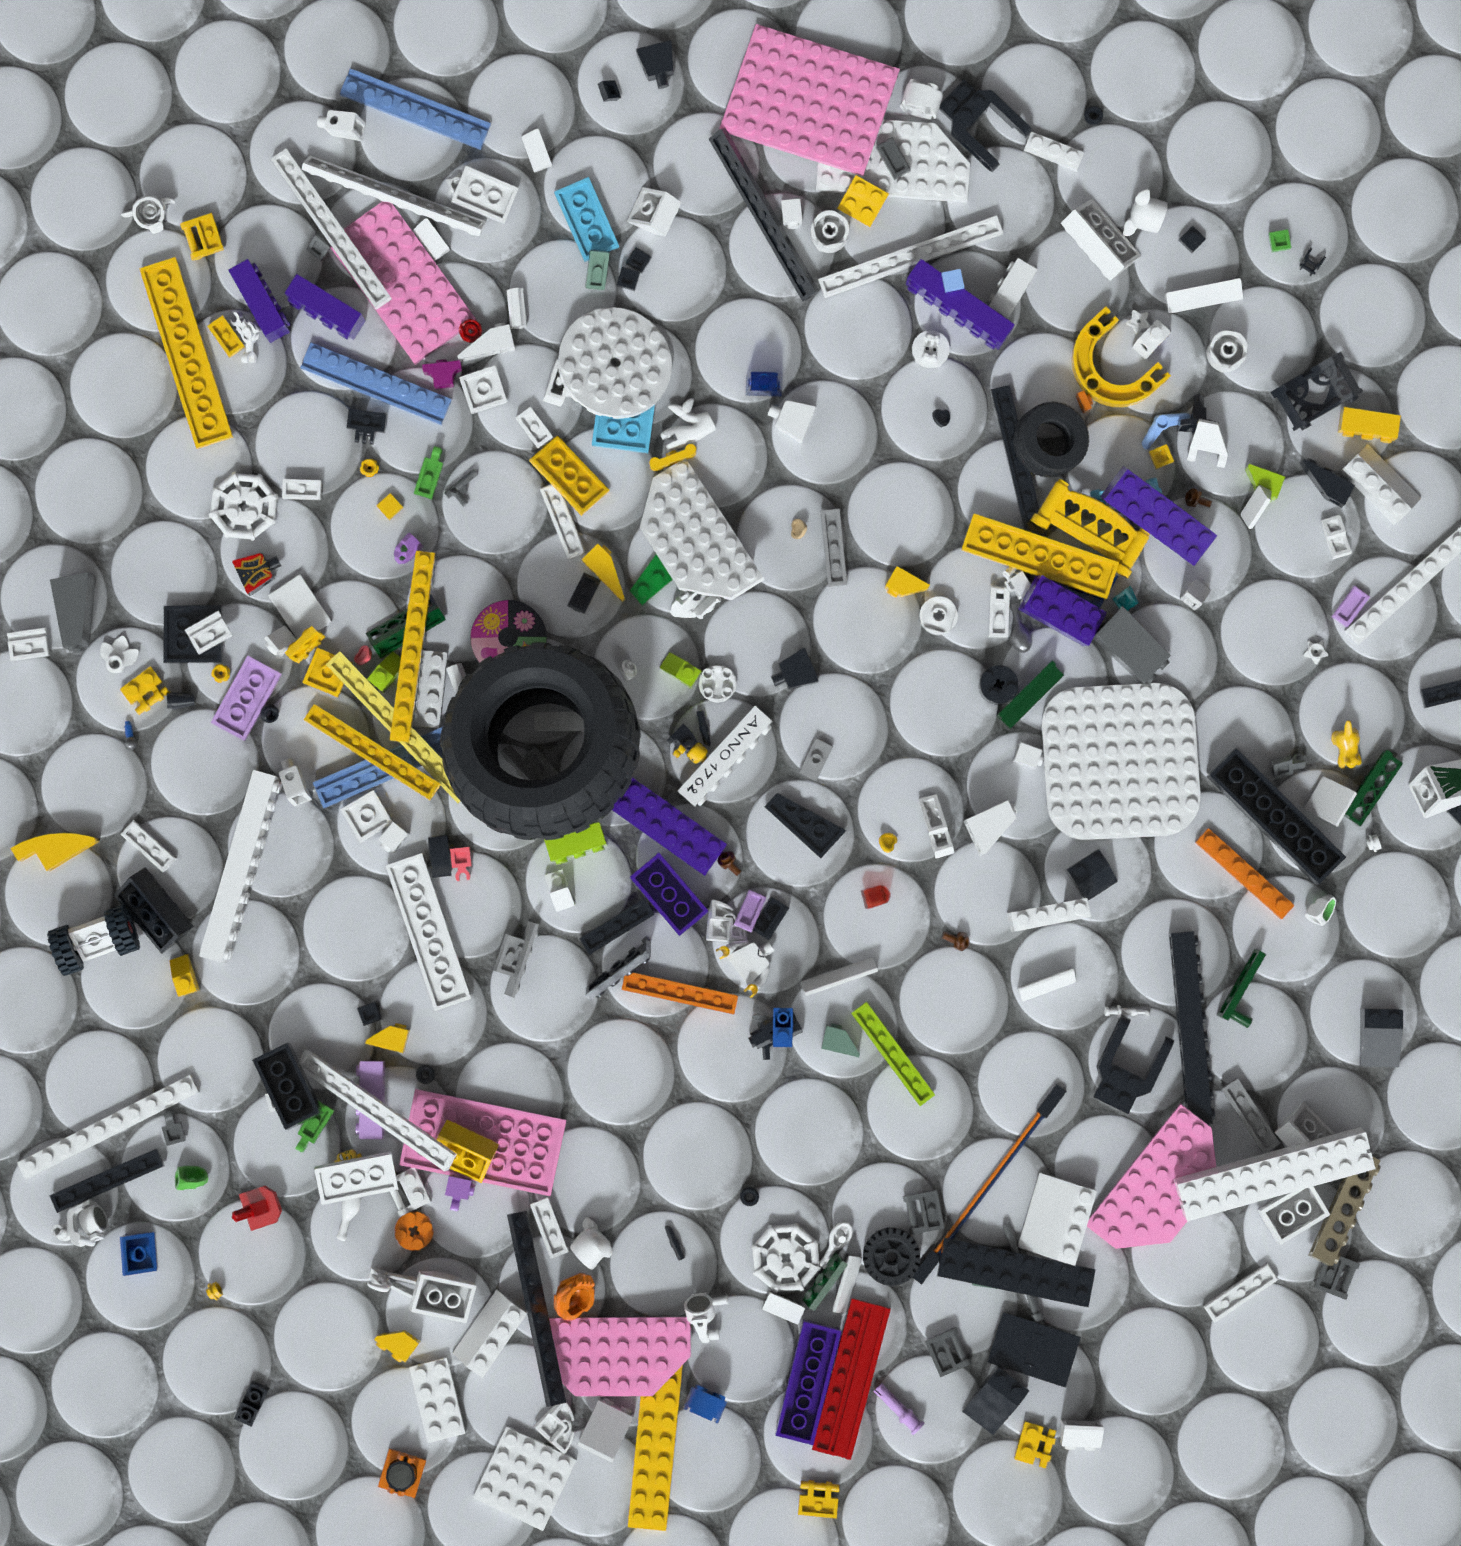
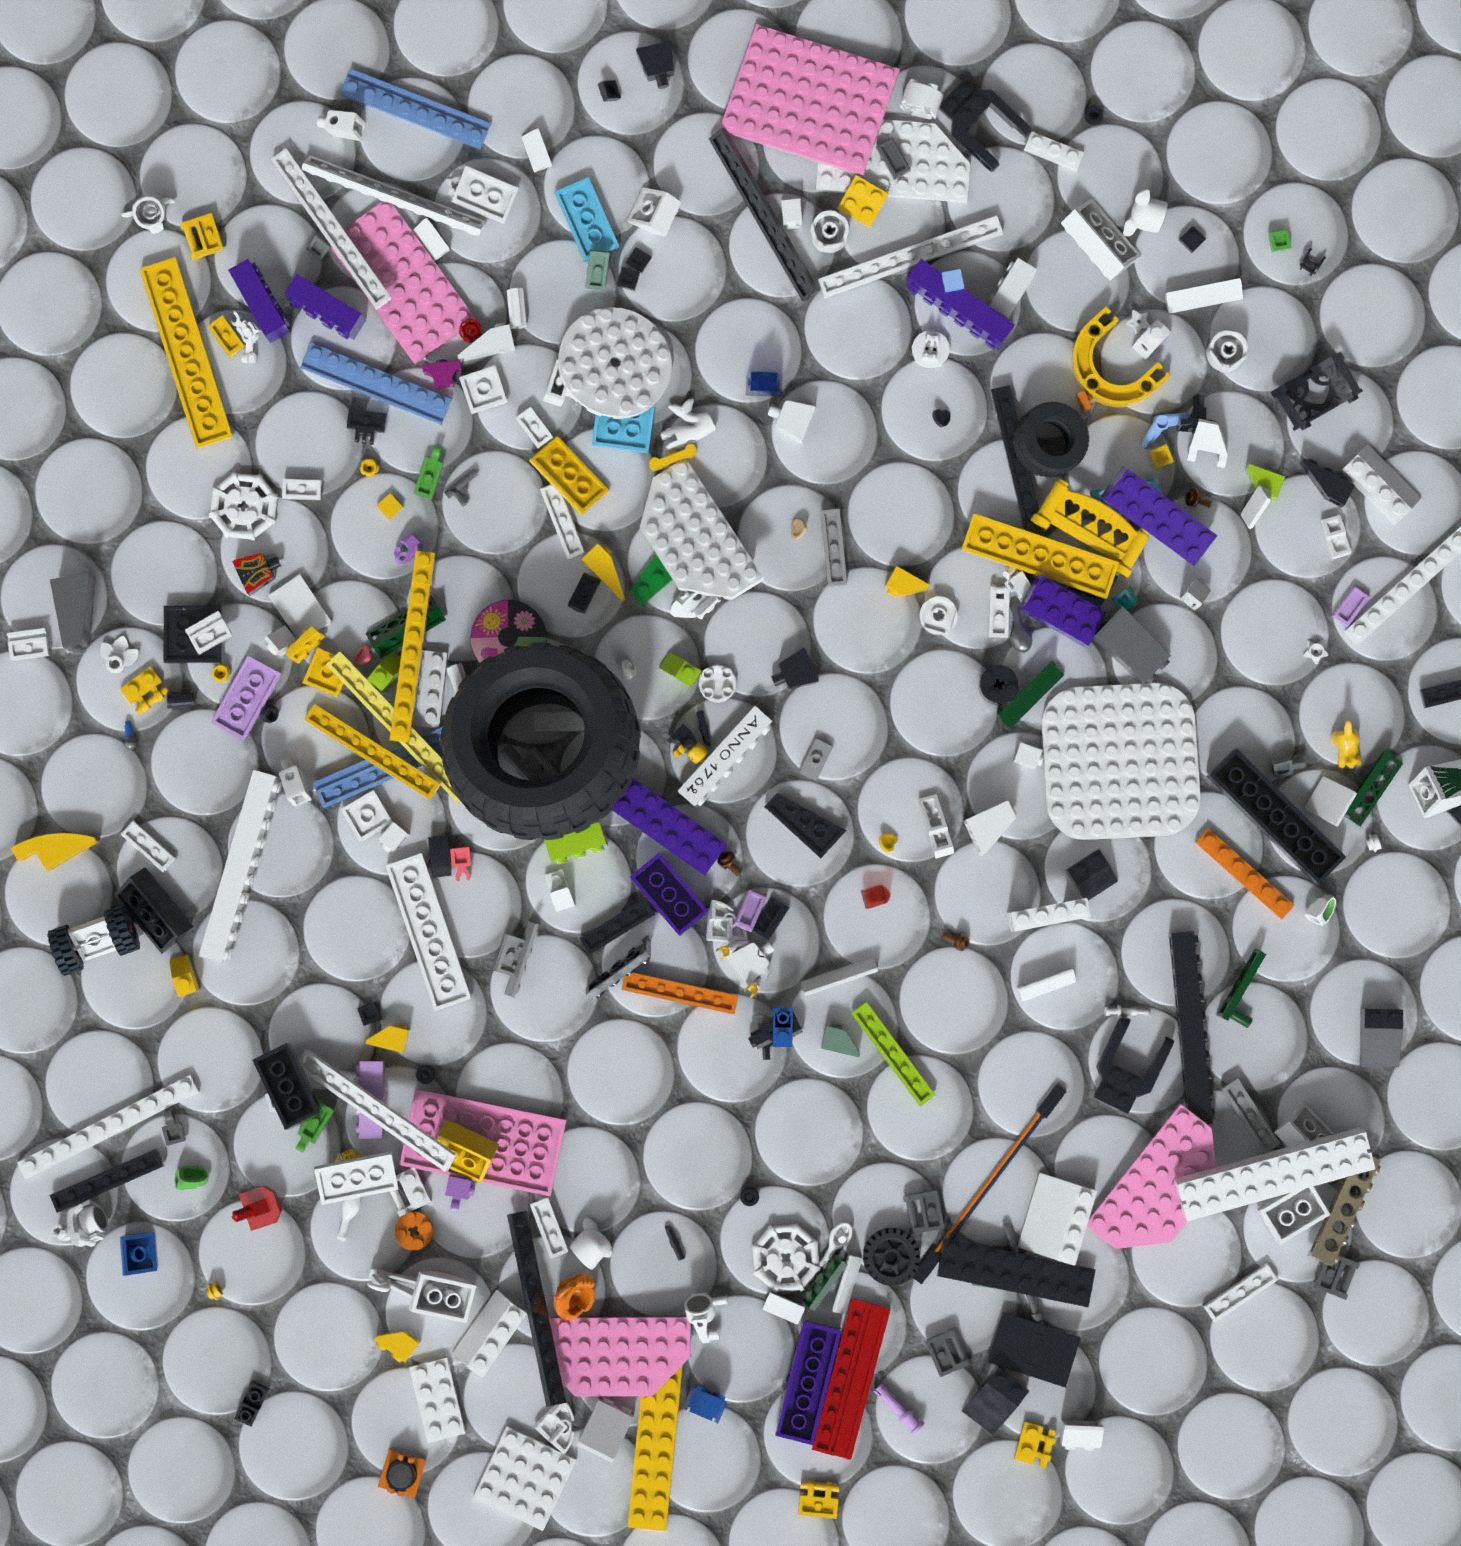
(1369, 424): yellow brick -> none

